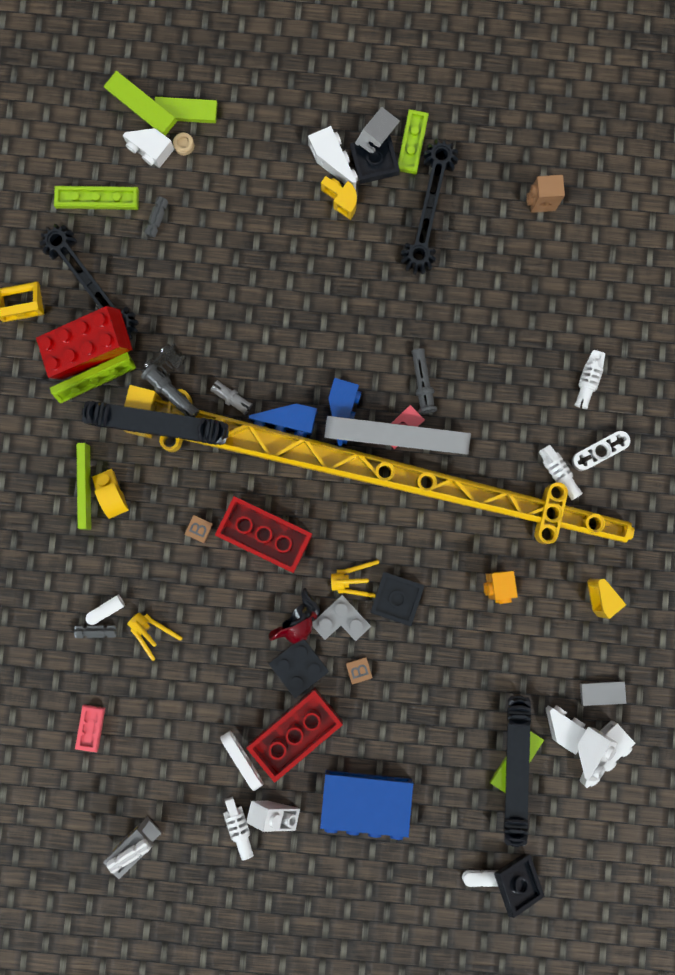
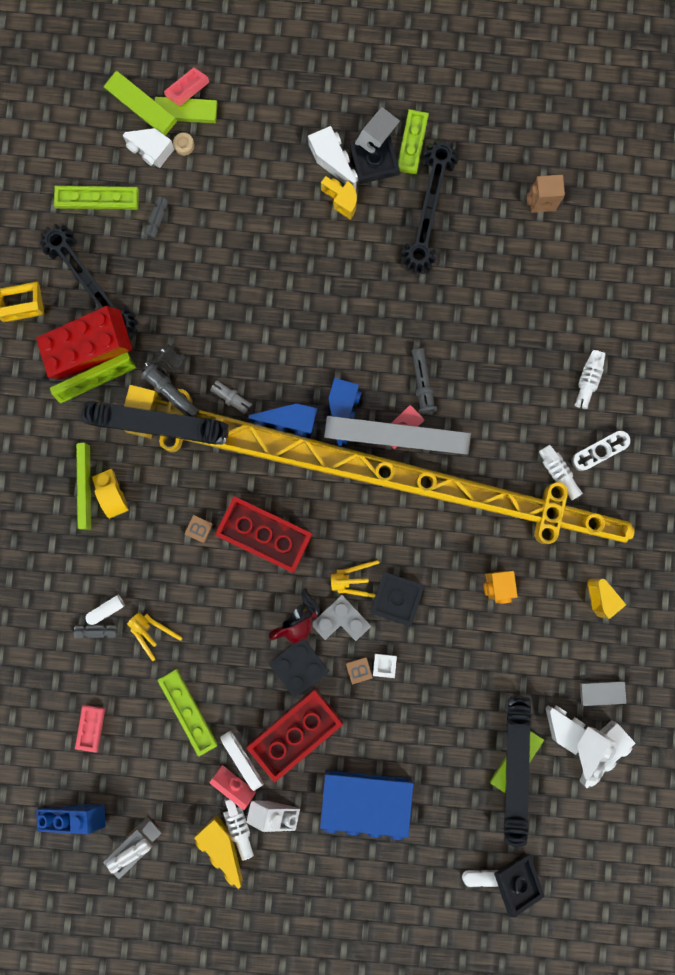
(71, 819): none -> blue slope
(186, 86): none -> coral plate
(187, 712): none -> lime tile
(217, 843): none -> yellow slope
(232, 787): none -> coral plate
(384, 665): none -> white plate

